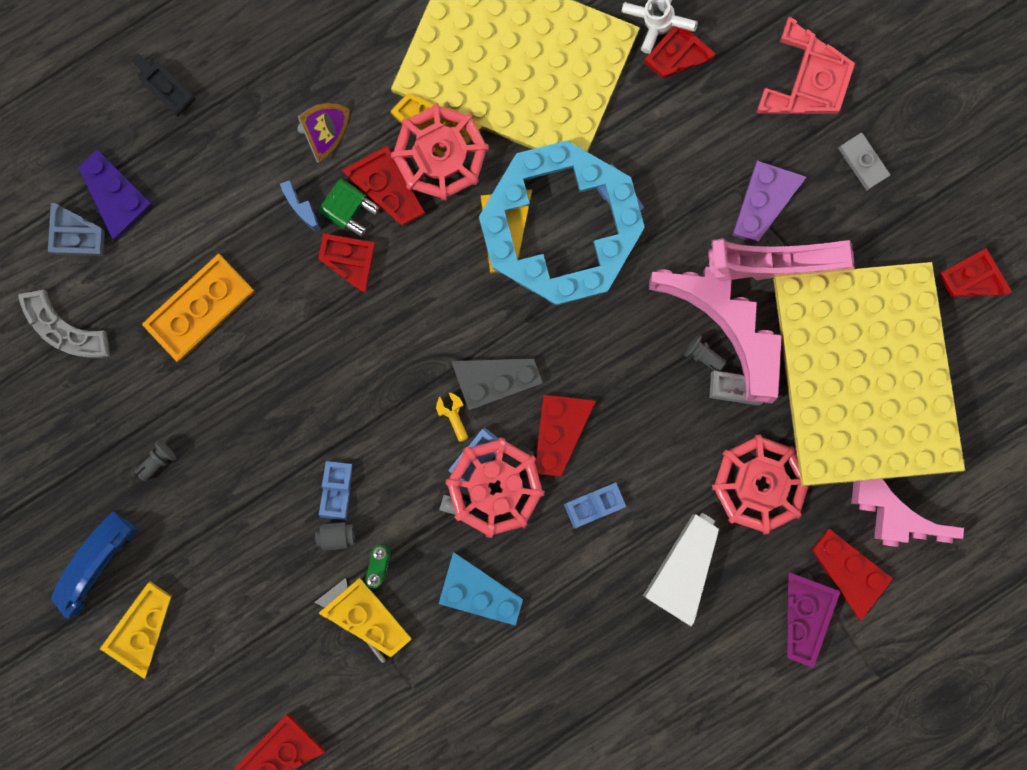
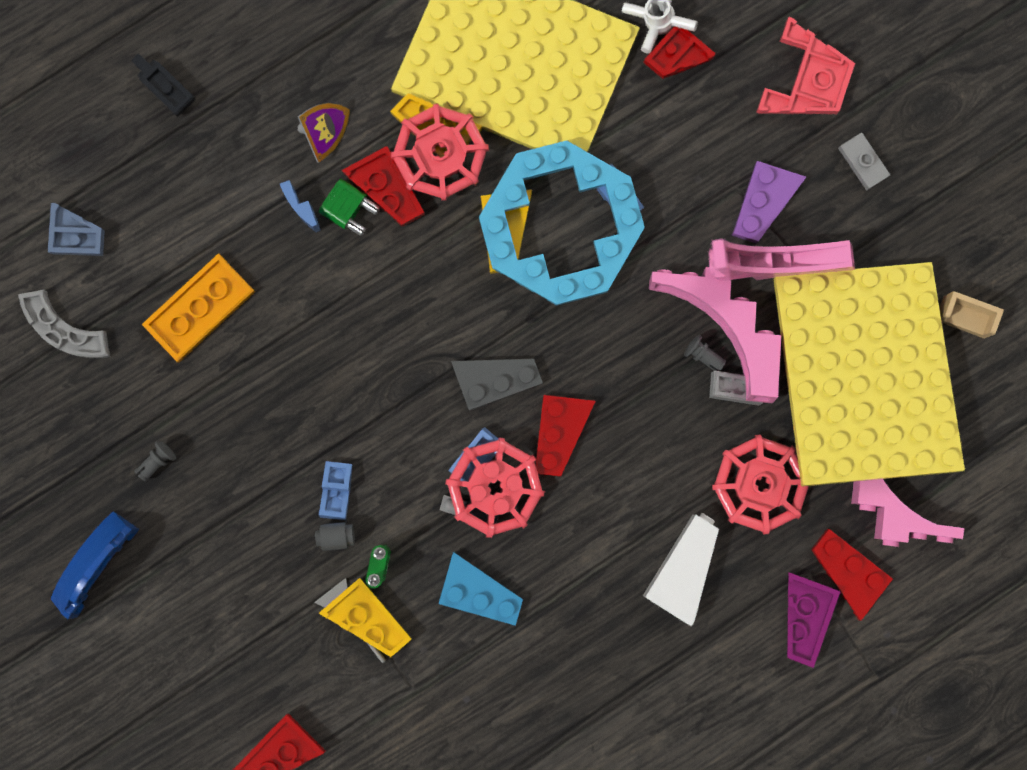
(114, 195): dark purple wing -> none
(139, 629): yellow wing -> none
(348, 258): red wing -> none
(453, 416): yellow bar -> none
(595, 505): medium blue slope -> none
(970, 314): none -> tan panel
(975, 277): red wing -> none

